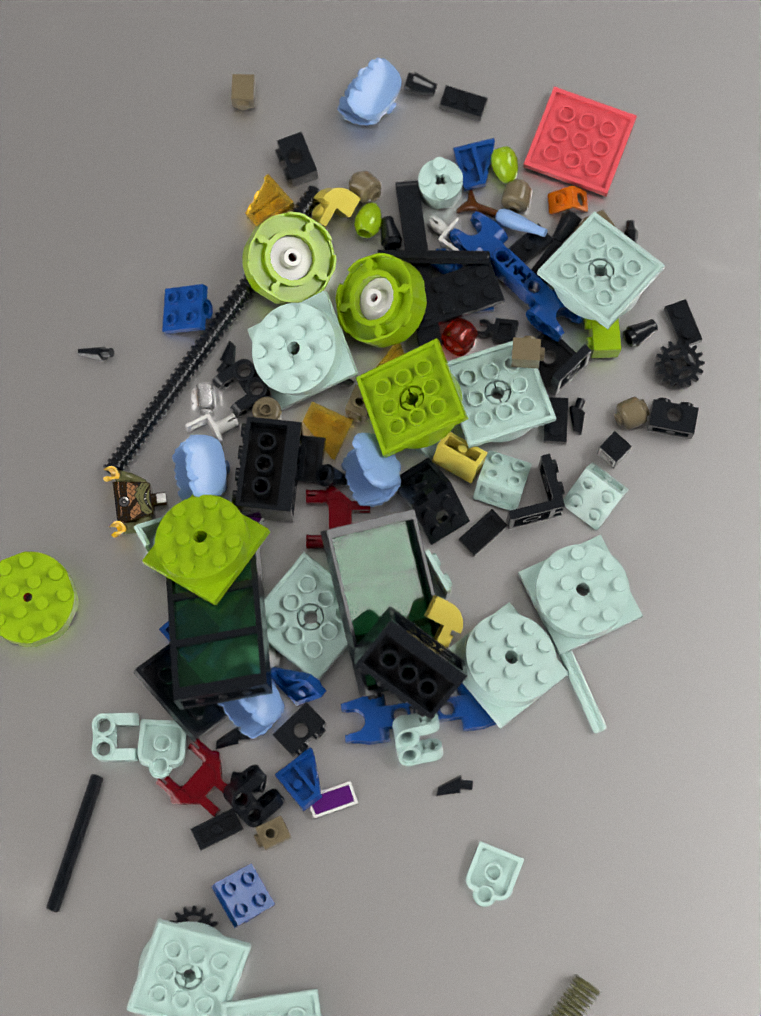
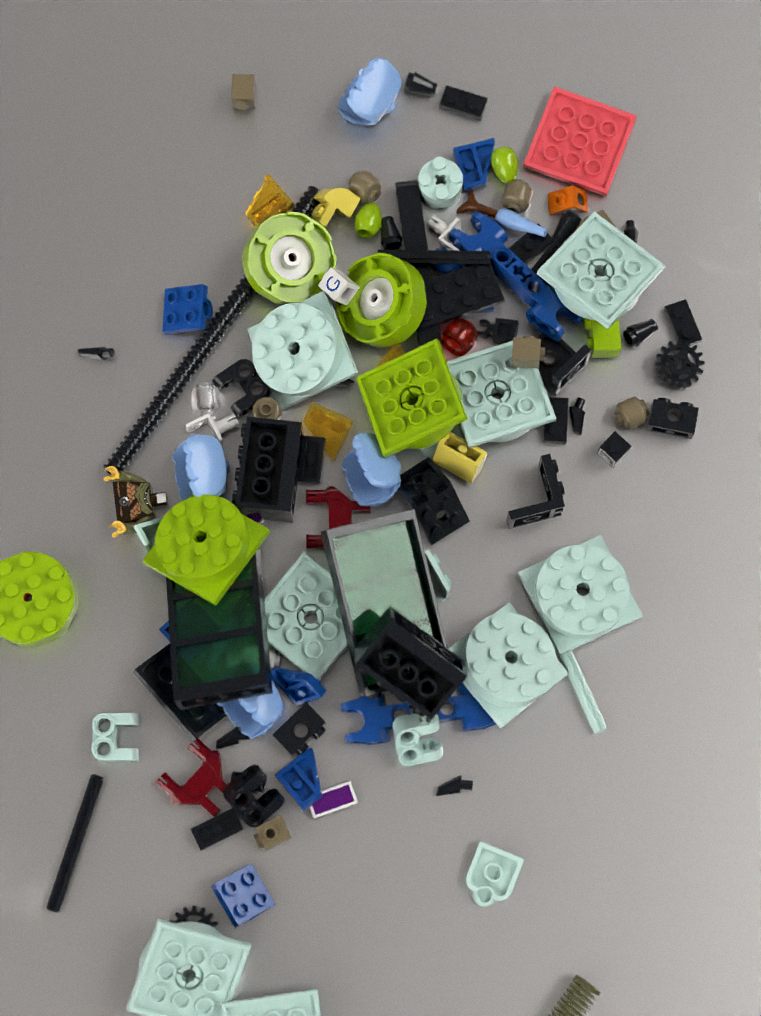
(161, 746): light aqua plate -> none
(228, 357): black bar -> none
(293, 147): black brick -> none
(330, 476): black cone -> none
(338, 286): none -> white brick
(356, 407): dark tan brick -> none
(447, 616): light yellow brick -> none
(483, 532): black tile -> none
(502, 480): light aqua bracket -> none
(594, 496): light aqua bracket -> none

